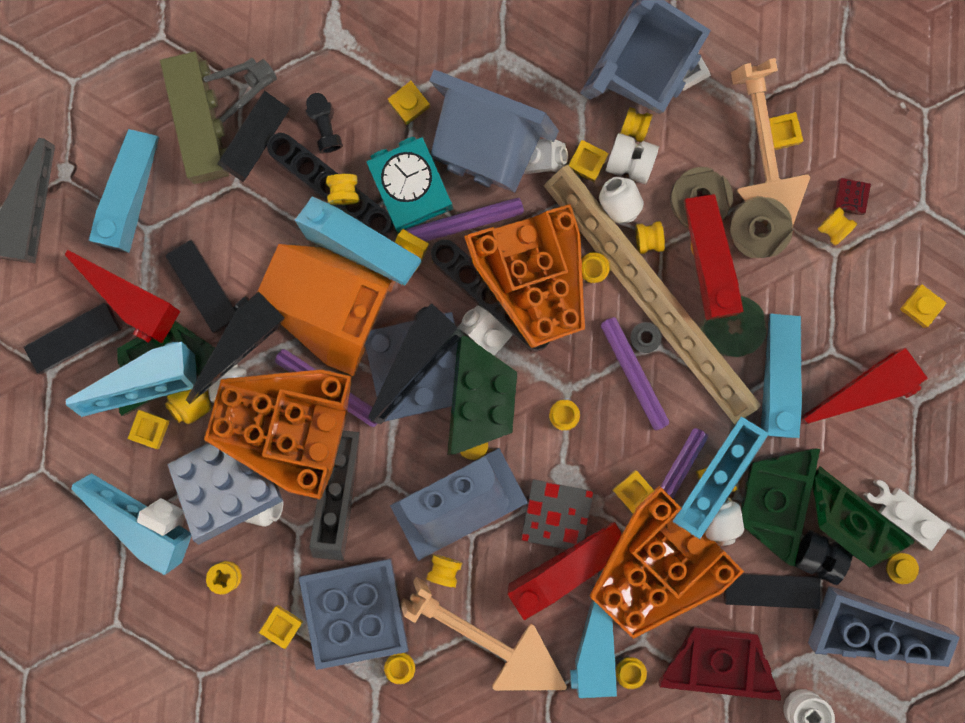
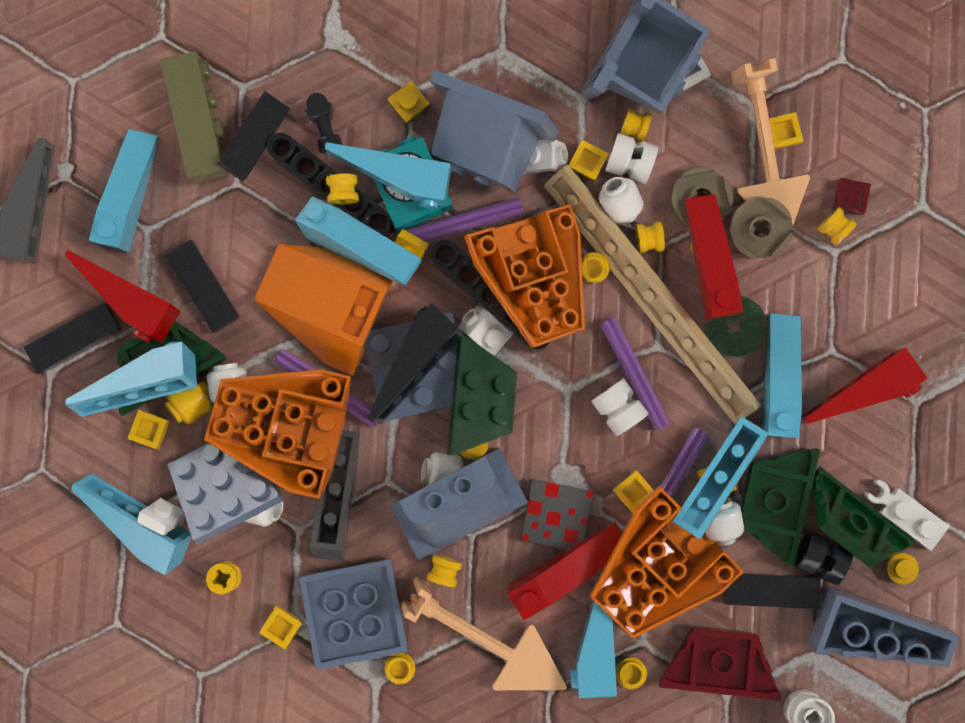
(248, 328): black slope -> none
(258, 77): dark grey plant -> none
(411, 176): none -> medium azure slope
(439, 466): none -> white head
(564, 415): yellow plate -> none
(620, 407): none -> white wheel
(638, 344): dark grey plate -> none
(923, 306): yellow plate -> none

